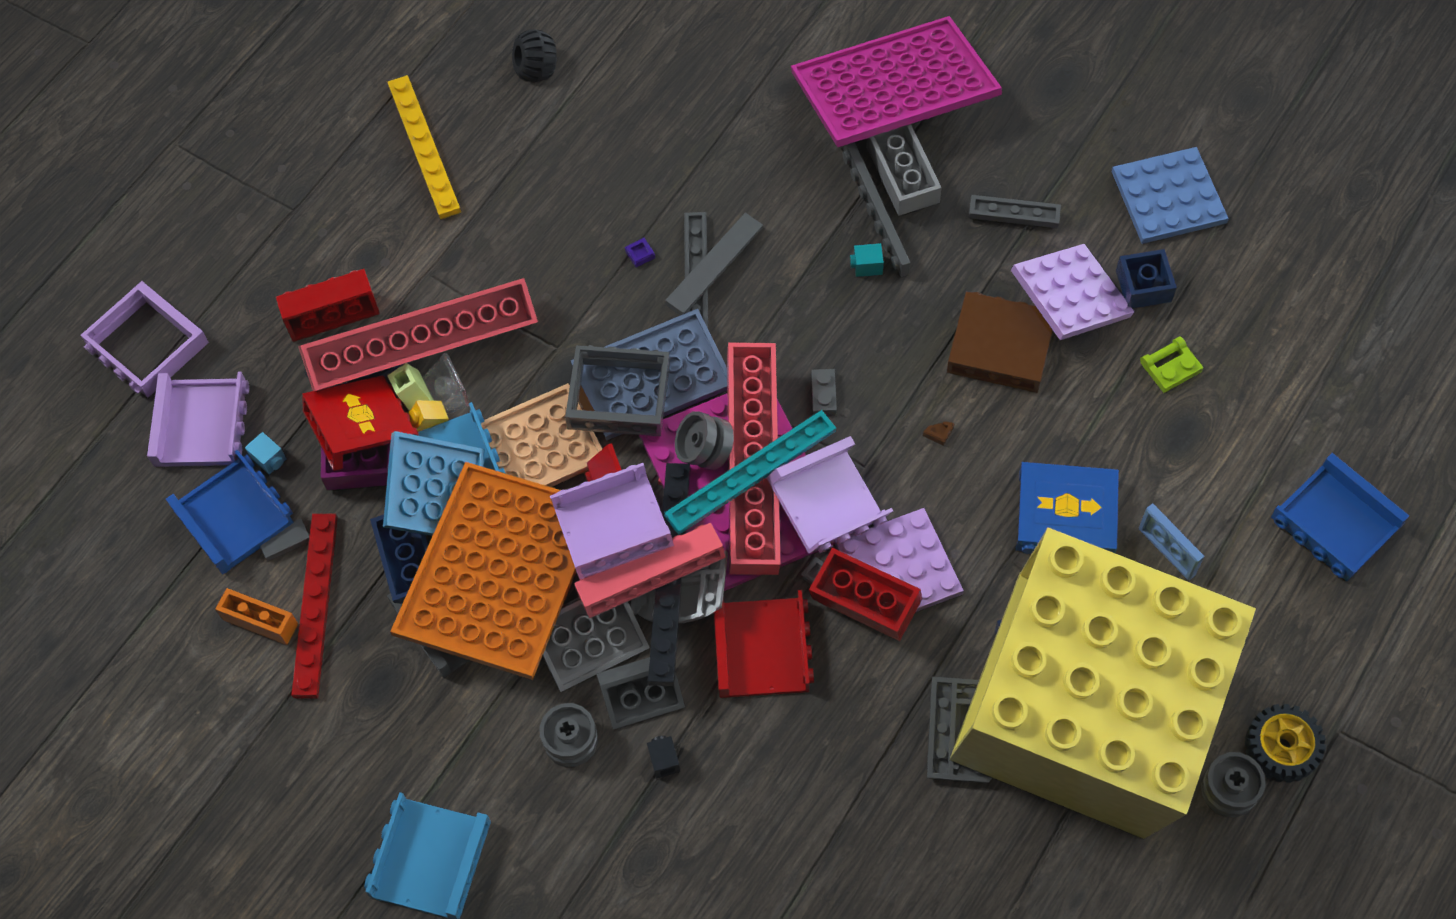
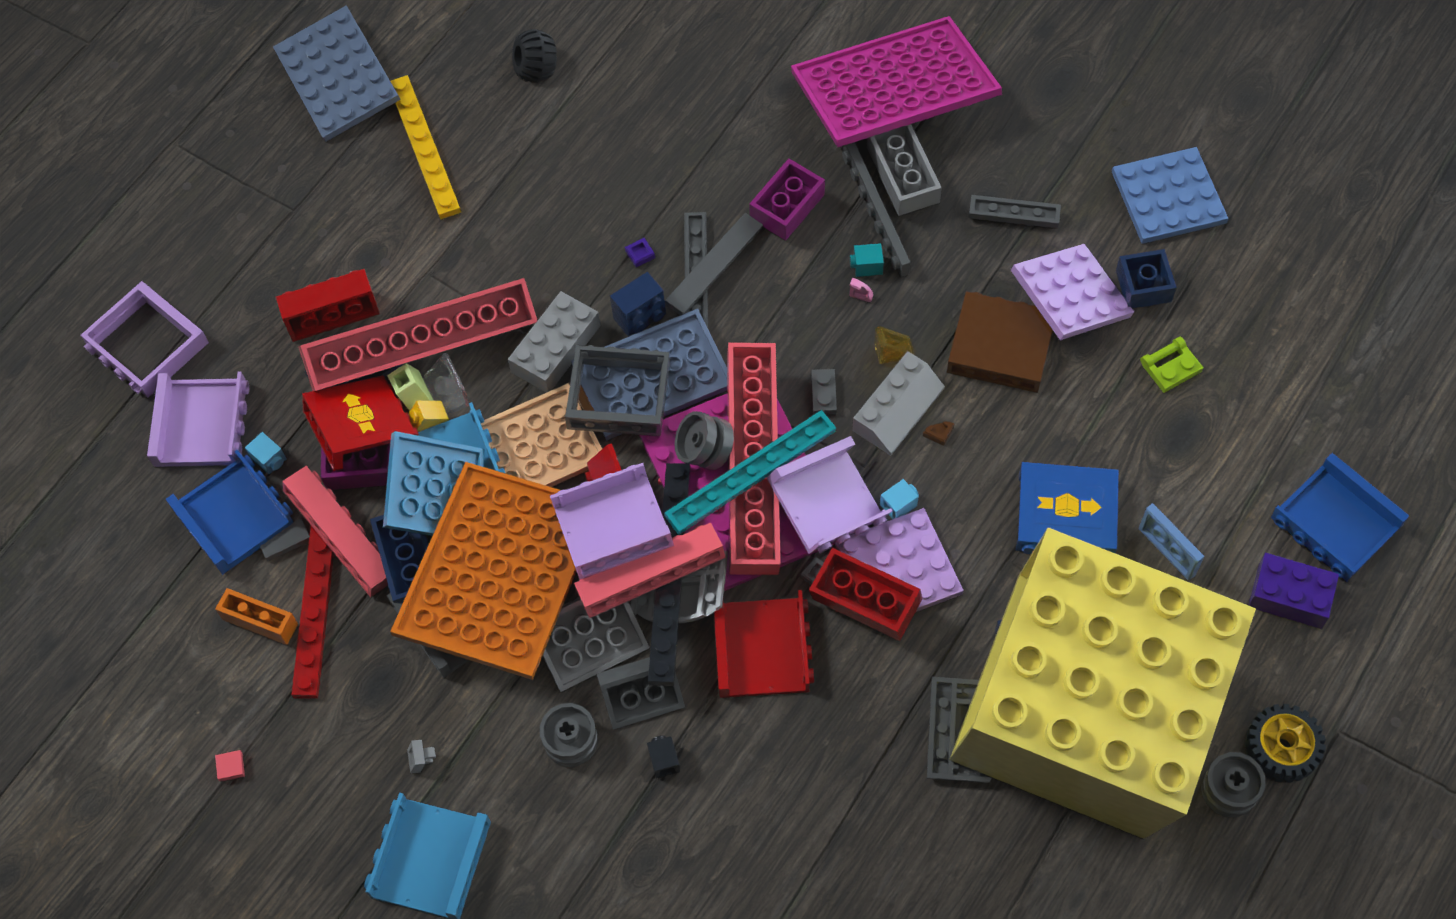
(230, 765): none -> coral tile
(336, 73): none -> sand blue plate
(337, 529): none -> coral brick
(418, 756): none -> light grey tile
(552, 342): none -> light grey brick
(638, 304): none -> dark blue brick
(787, 199): none -> magenta brick
(860, 290): none -> bright pink tile
(891, 345): none -> clear yellow slope
(898, 403): none -> light grey slope
(900, 498): none -> medium azure brick
(1293, 590): none -> dark purple brick

